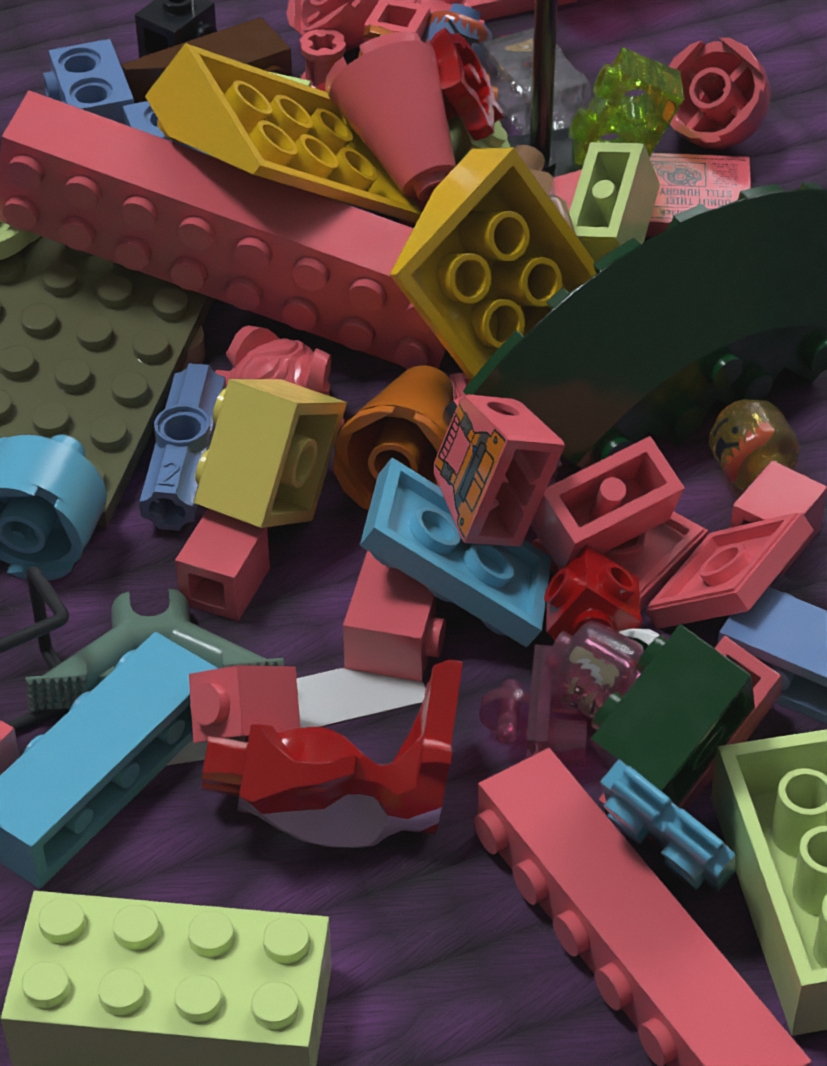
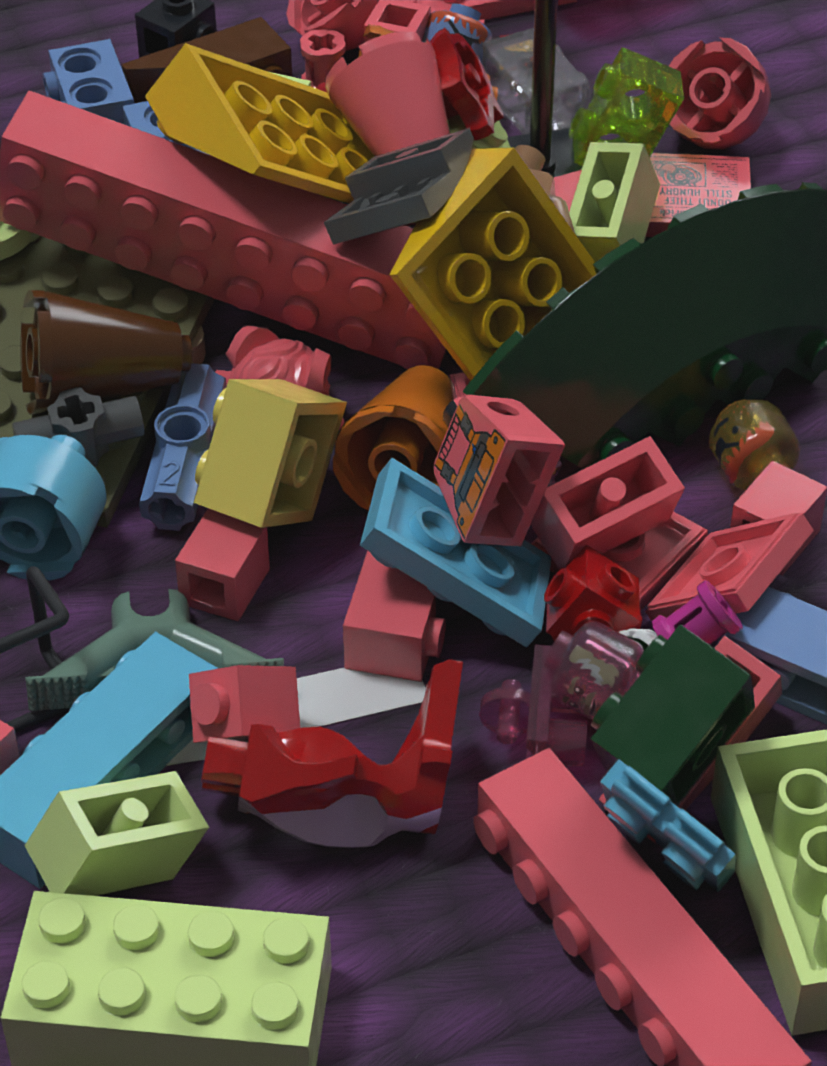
(87, 421): none -> dark grey axle
(96, 349): none -> reddish brown cone
(116, 835): none -> yellowish green brick
(401, 186): none -> dark grey slope
(704, 615): none -> dark pink bush

